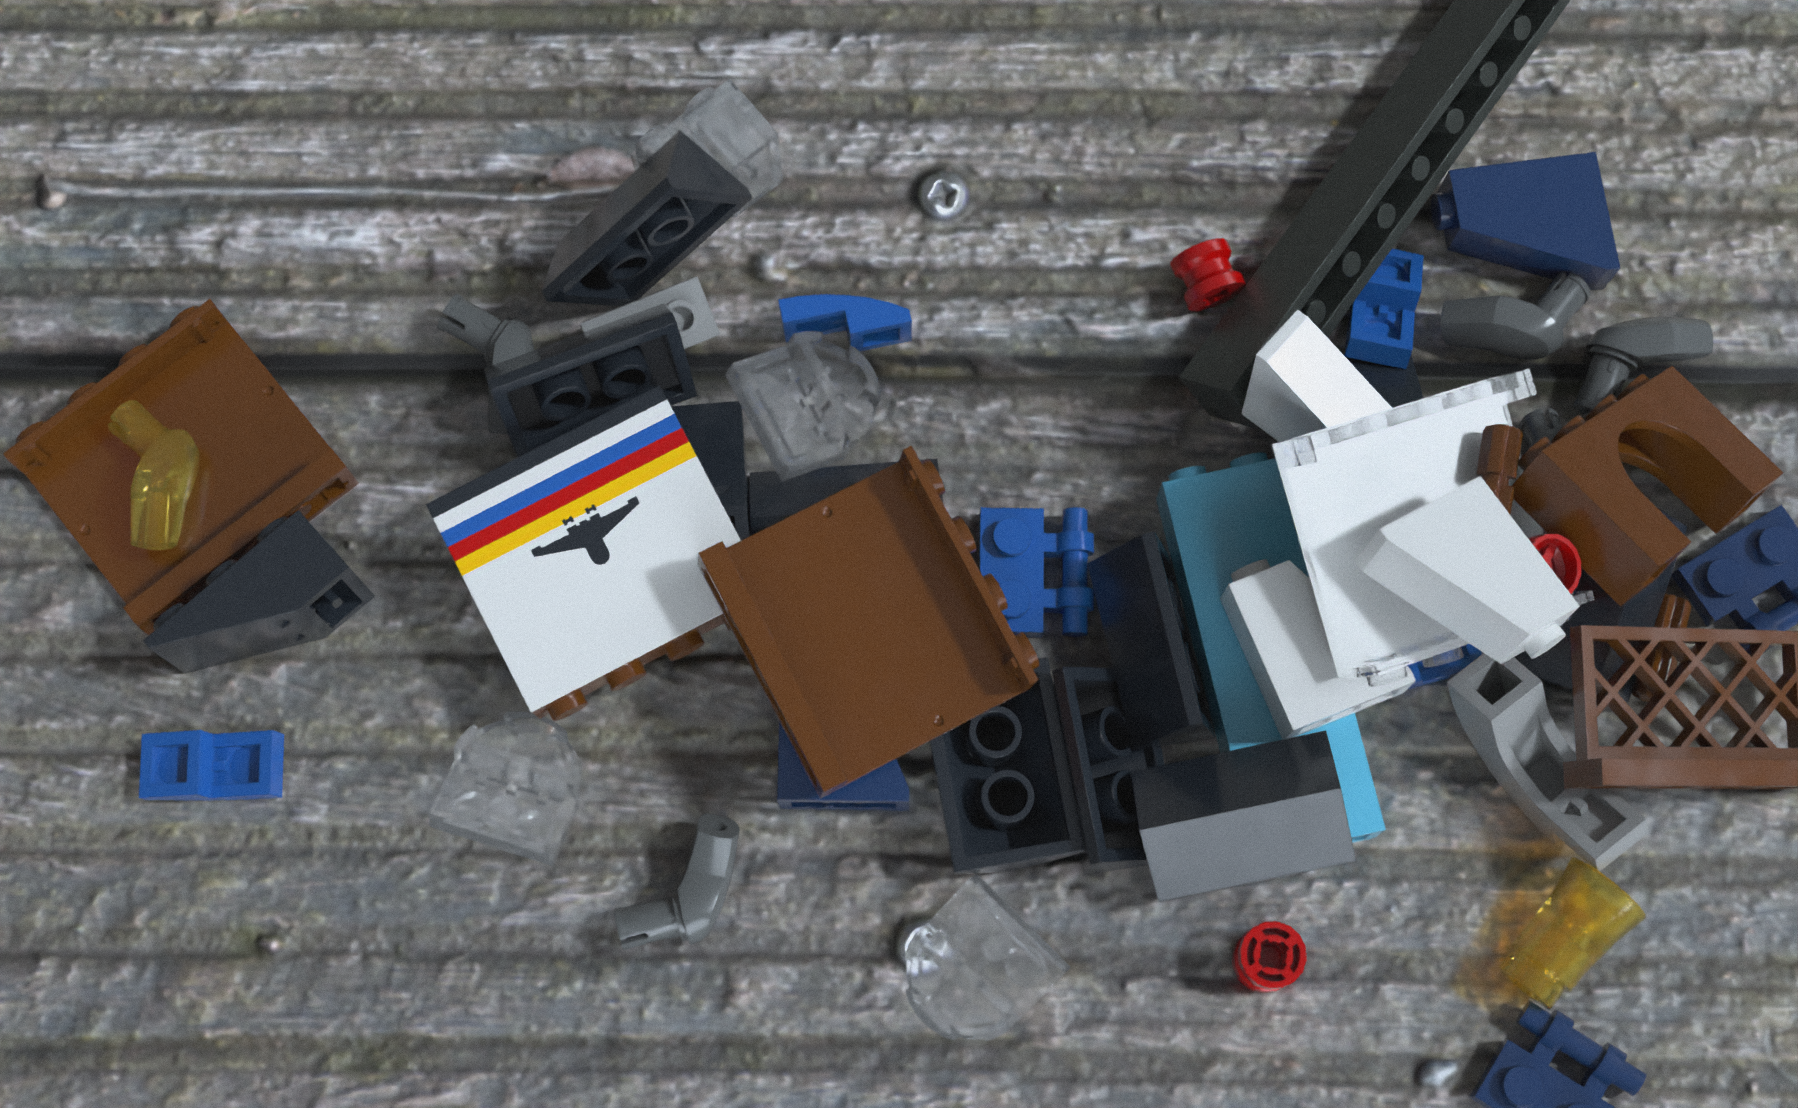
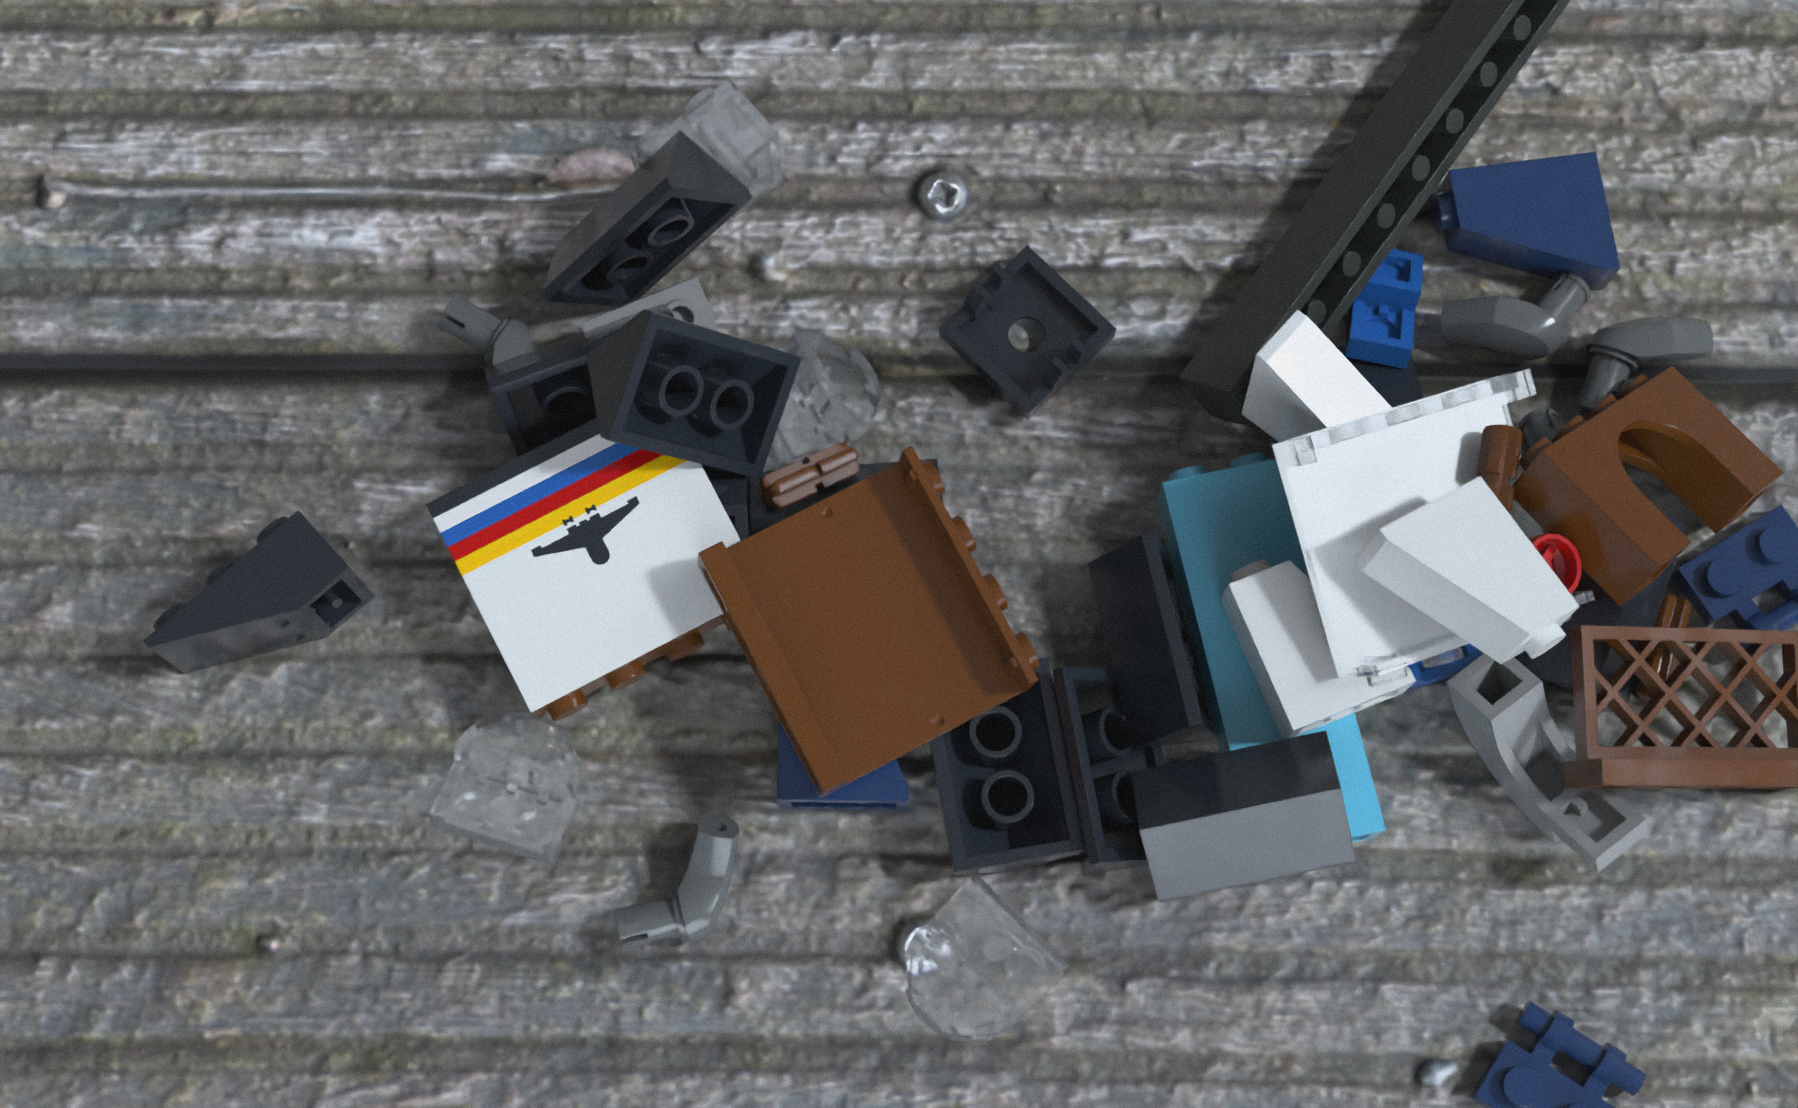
(162, 477): clear yellow arm -> none
(211, 766): blue slope -> none
(253, 465): reddish brown panel -> none
(691, 392): none -> black slope
(800, 481): none -> reddish brown piece
(866, 320): blue slope -> none
(1014, 553): blue plate -> none
(1026, 291): none -> black piece
(1207, 274): red wheel -> none
(1260, 965): red wheel -> none
(1570, 933): clear yellow plant -> none

